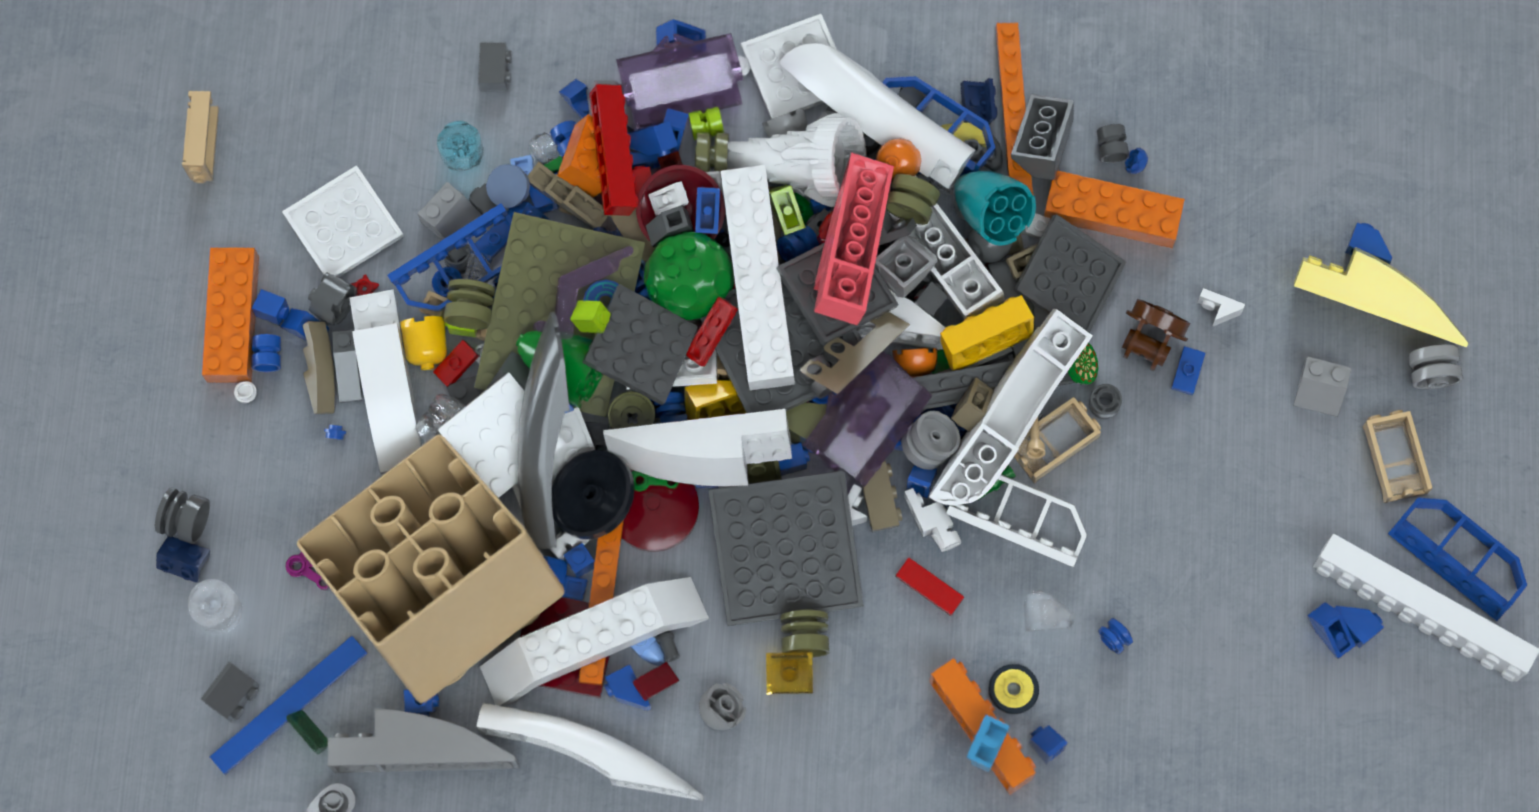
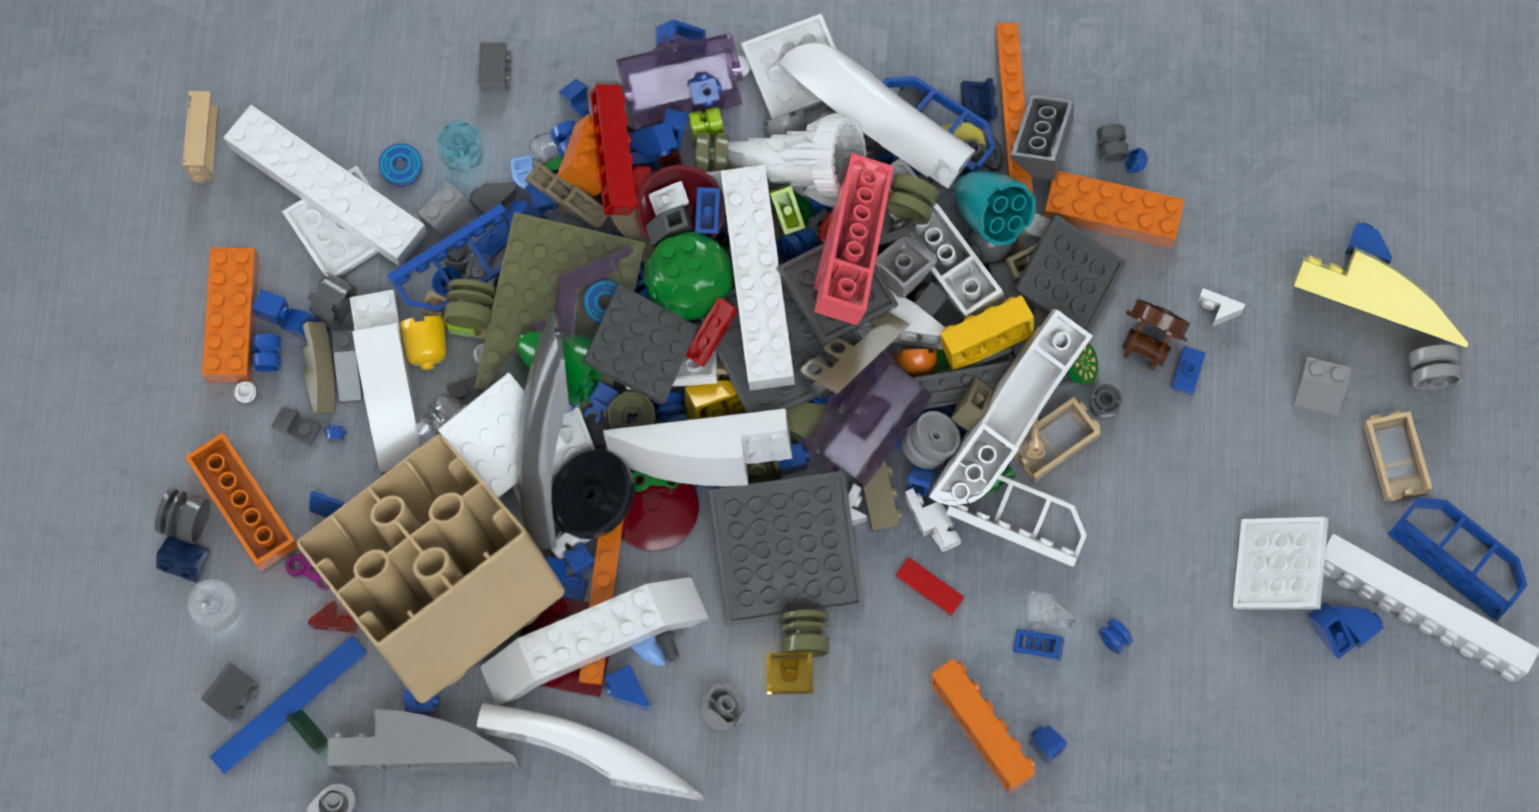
(242, 502): none -> orange brick
(296, 426): none -> dark grey slope
(323, 504): none -> blue slope
(325, 185): none -> white brick
(327, 620): none -> clear red slope
(365, 282): red plate -> none
(397, 153): none -> blue tile
(456, 363): red plate -> none
(508, 186): sand blue tile -> none
(590, 316): lime brick -> none
(602, 398): none -> blue plate
(655, 681): dark red tile -> none
(697, 86): none -> brick
(901, 155): orange cylinder -> none
(987, 743): dark azure window -> none
(1013, 703): wheel -> none
(1059, 644): none -> blue slope
(1280, 563): none -> white plate

